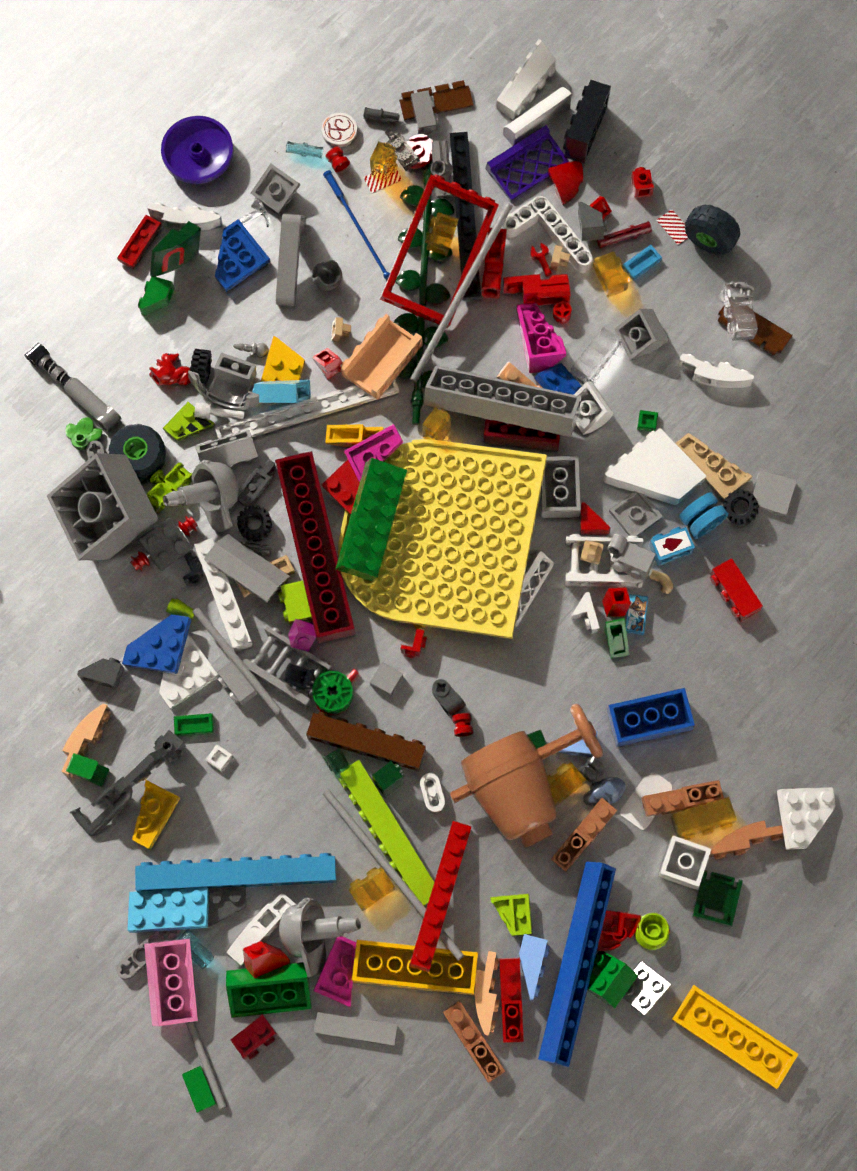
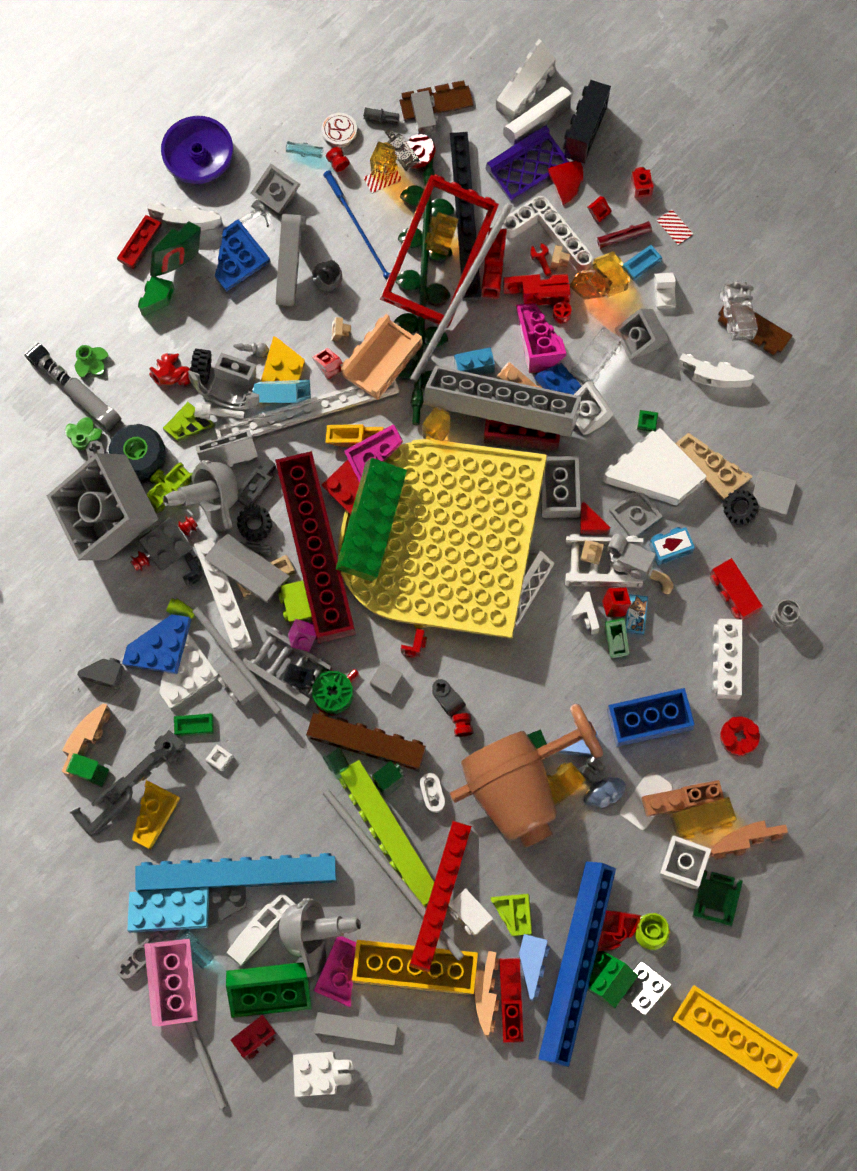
(90, 363): none -> bright green plate
(199, 1089): green tile -> none
(263, 958): red slope -> none
(320, 1074): none -> white plate
(371, 889): clear yellow brick -> none
(441, 157): light grey piece -> none
(470, 913): none -> white brick
(473, 1041): nougat slope -> none
(475, 362): none -> dark azure brick
(584, 834): nougat slope -> none
(591, 223): dark grey slope -> none
(591, 284): none -> clear orange brick
(665, 290): none -> white slope
(703, 515): dark azure wheel -> none
(712, 229): black wheel -> none
(728, 659): none -> white brick
(749, 730): none -> red plate
(786, 613): none -> light grey wheel
(804, 813): white plate -> none

